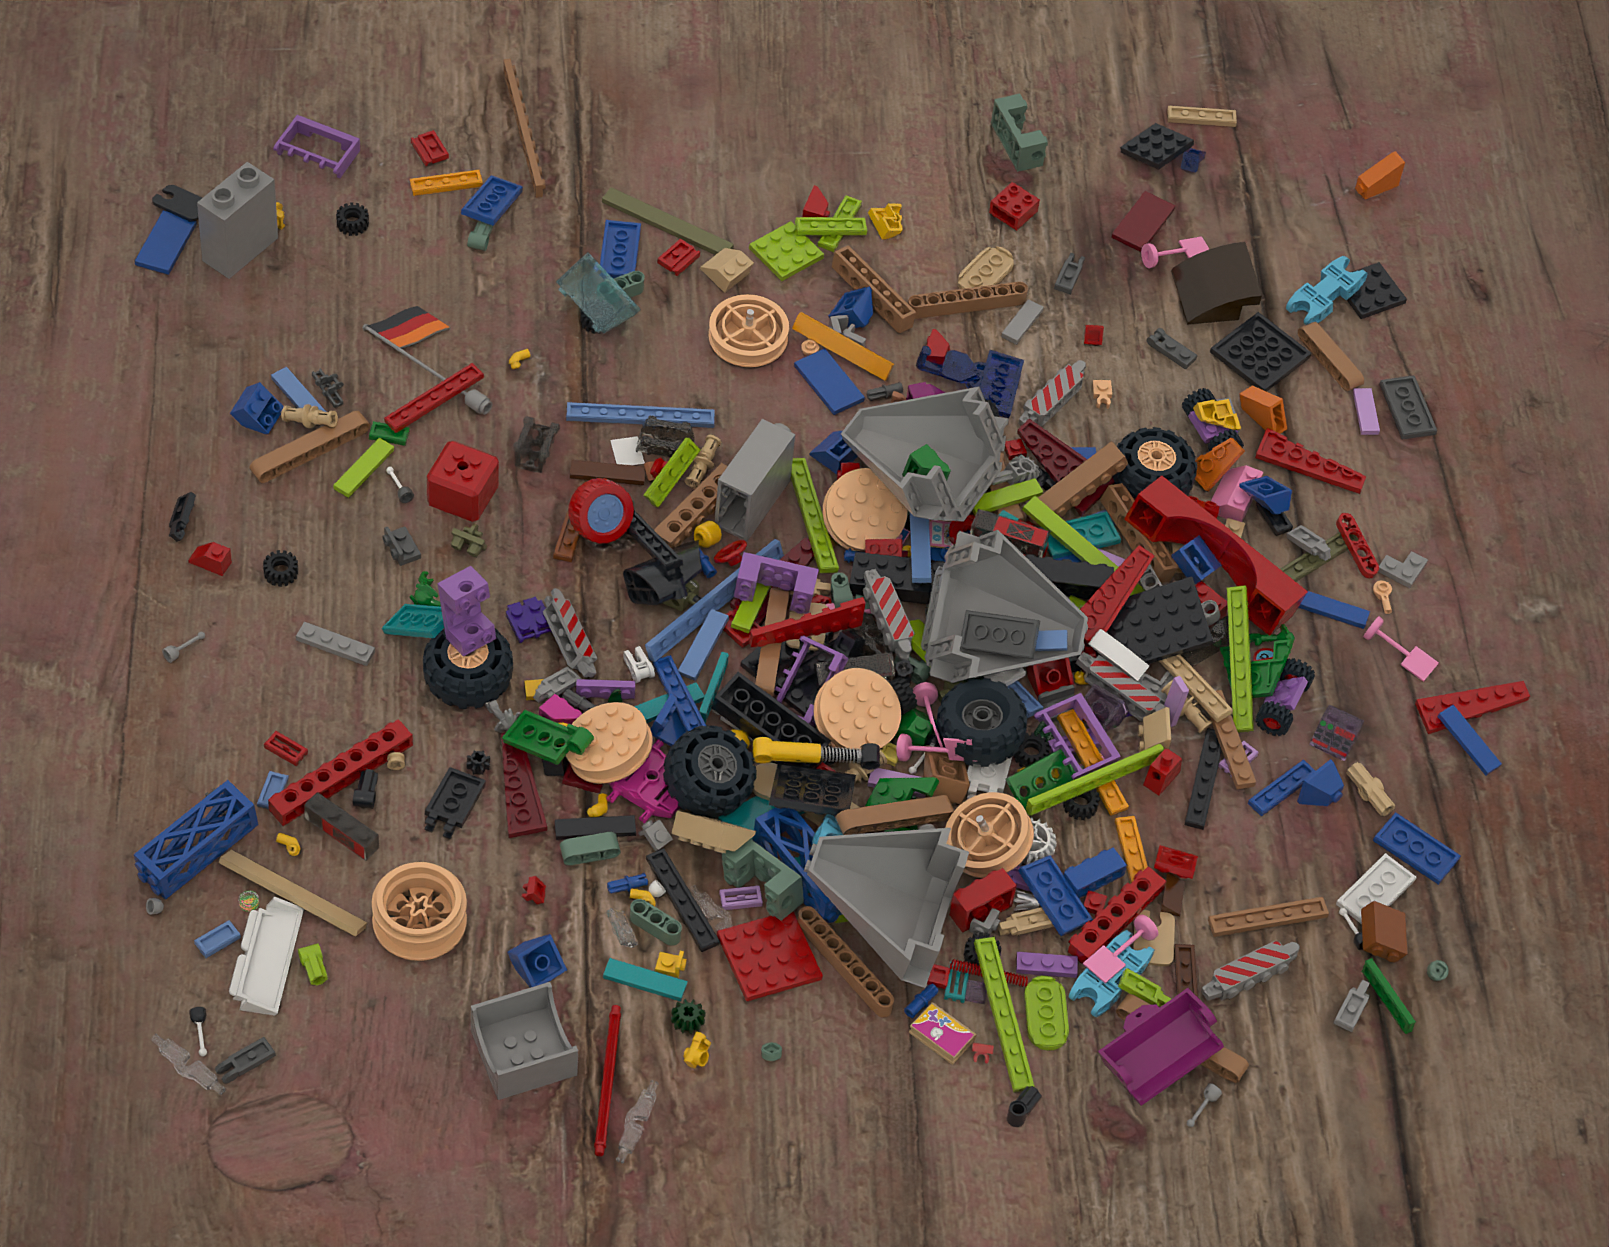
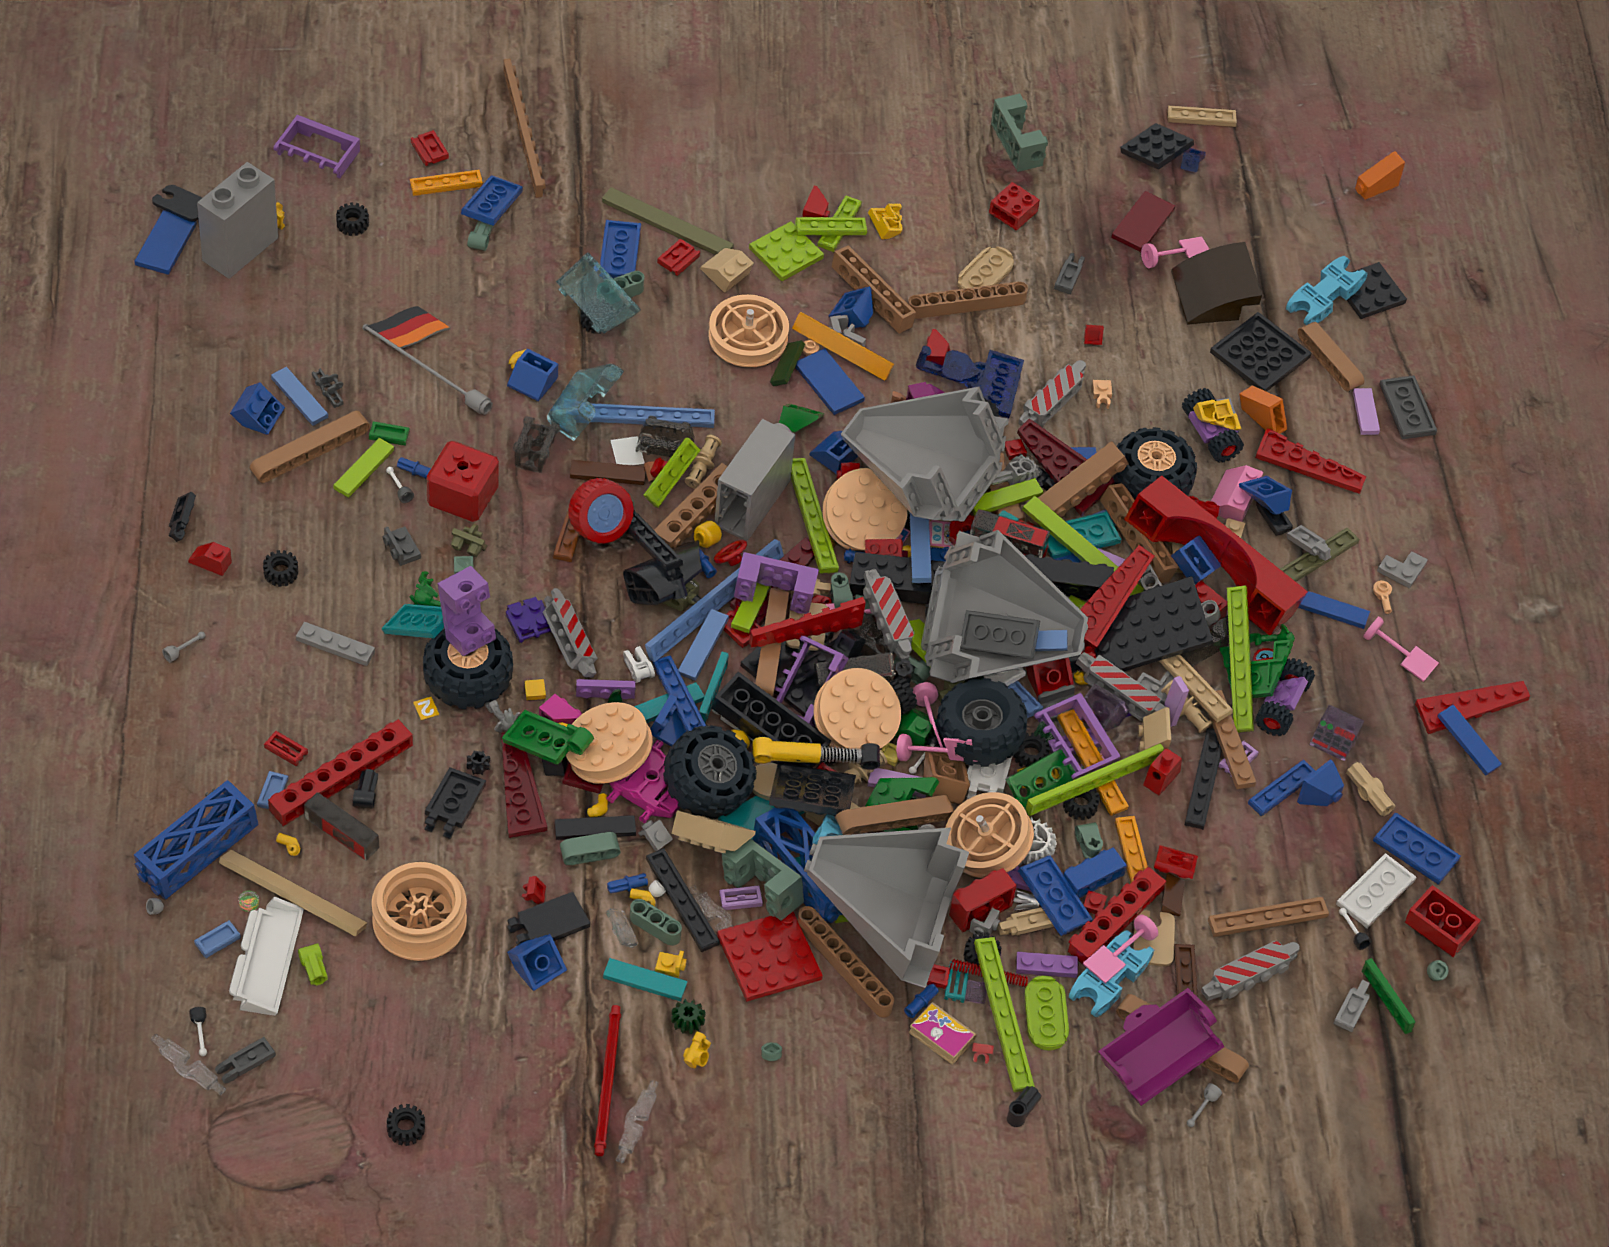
(309, 416): tan piece -> none
(395, 761): tan bush -> none
(405, 1135): none -> black tyre
(413, 467): none -> blue axle
(426, 708): none -> yellow sticker
(433, 397): red tile -> none
(462, 562): none -> sand green tile
(522, 1041): light grey container -> none
(533, 375): none -> blue slope
(555, 917): none -> black tile
(556, 684): light grey hinge -> none
(572, 408): none -> clear light blue windscreen
(578, 701): dark grey axle -> none
(787, 363): none -> dark green tile
(798, 417): none -> green slope
(884, 391): dark grey axle -> none
(923, 460): green slope -> none
(1022, 321): light grey tile -> none
(1089, 839): none -> sand green piece
(1118, 654): white slope -> none
(1142, 988): lime hinge -> none
(1171, 348): dark grey plate -> none
(1217, 462): orange wing -> none
(1353, 546): red beam -> none
(1384, 931): dark orange brick -> none
(1442, 921): none -> red brick

